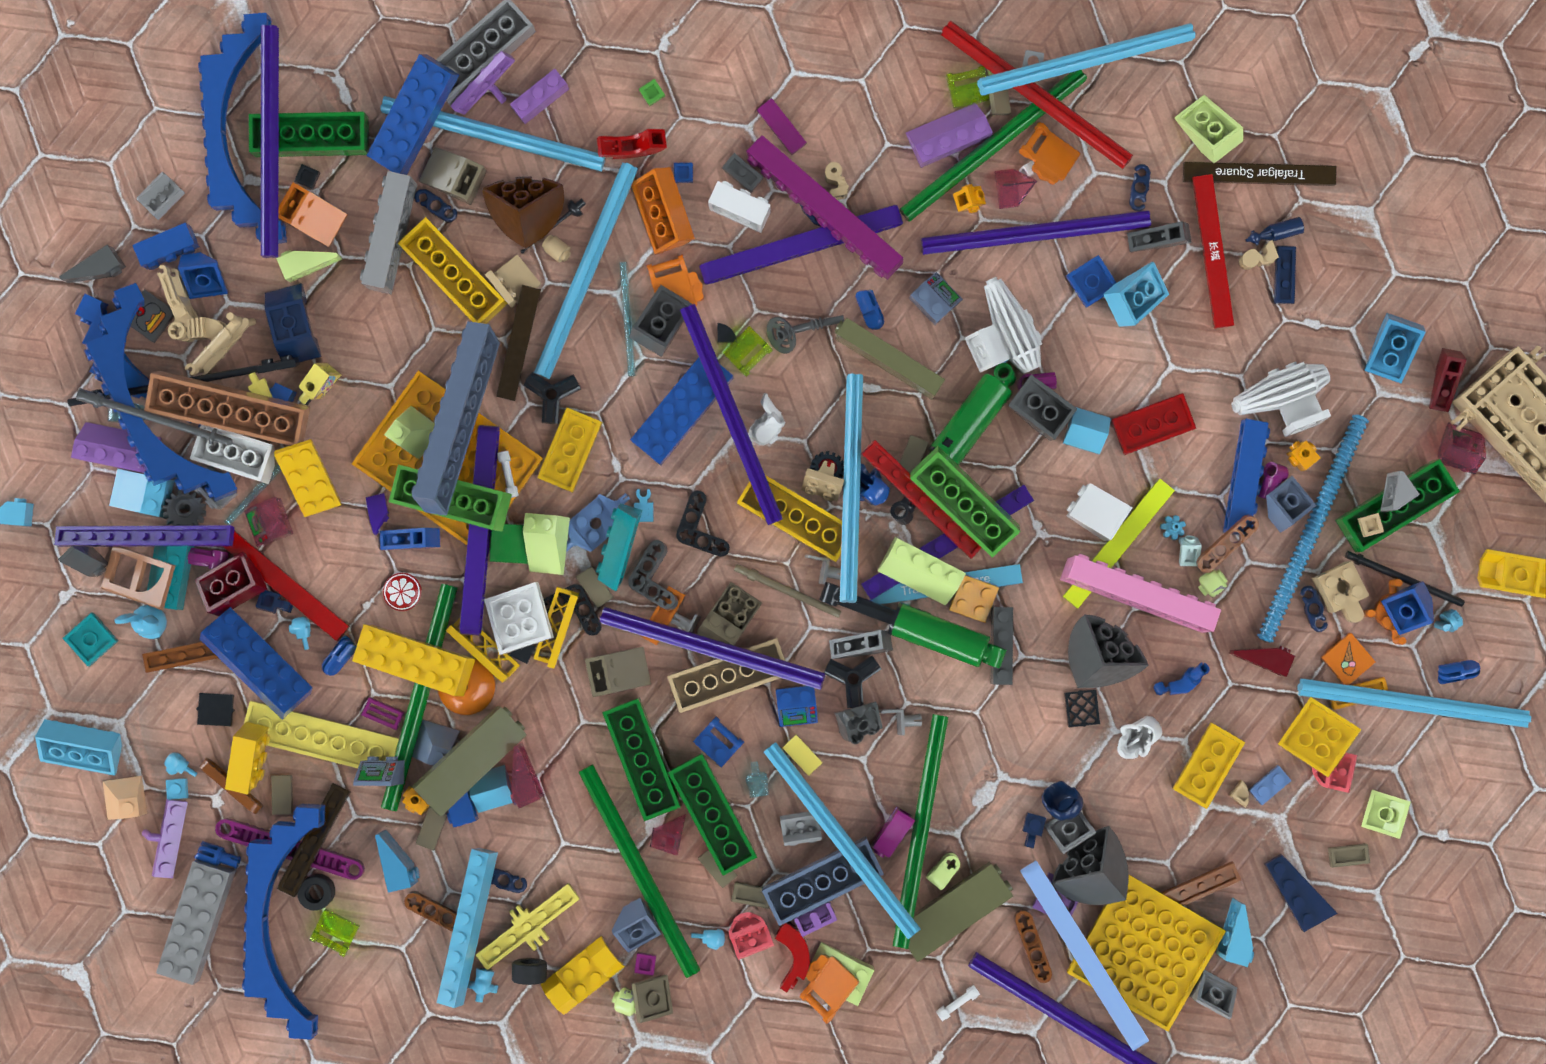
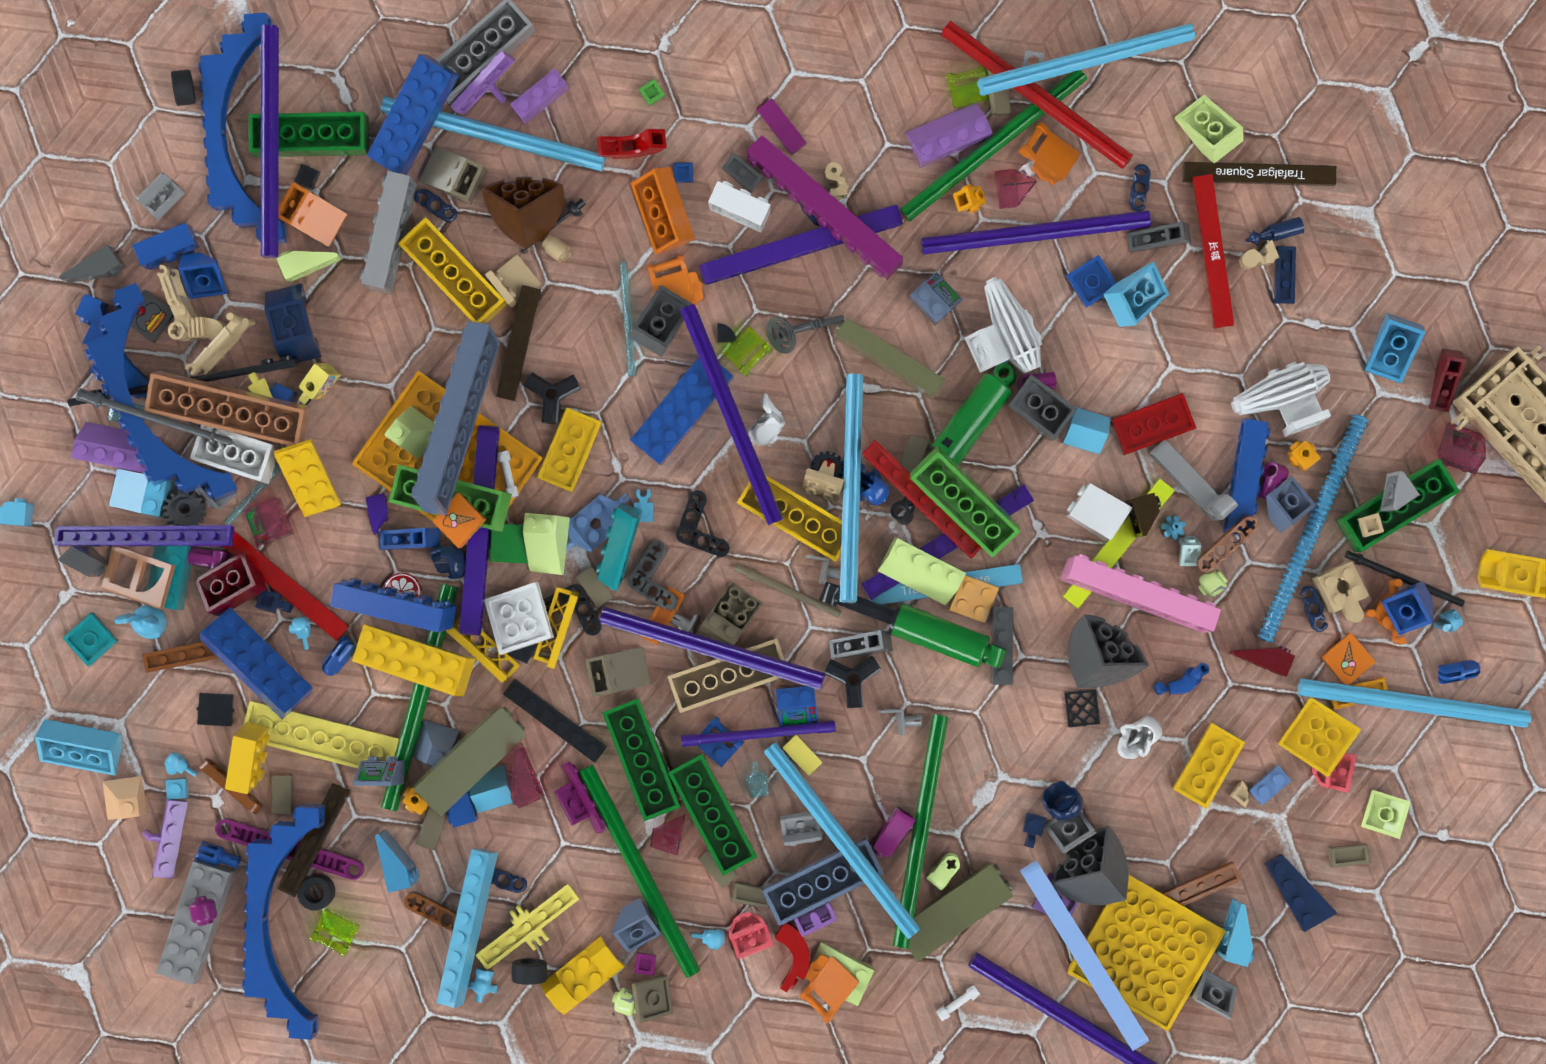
(183, 87): none -> black tyre
(203, 911): none -> magenta head
(393, 605): none -> blue brick
(398, 719): magenta tile -> none
(449, 560): none -> dark blue piece
(460, 521): none -> orange tile
(478, 694): orange dish -> none
(554, 720): none -> black plate
(576, 801): none -> magenta bracket
(586, 270): medium azure axle -> none
(697, 739): none -> dark purple piece
(858, 722): dark grey slope -> none
(870, 309): blue arm -> none
(1034, 945): dark orange beam -> none
(1143, 513): none -> dark brown slope
(1213, 505): none -> light grey beam

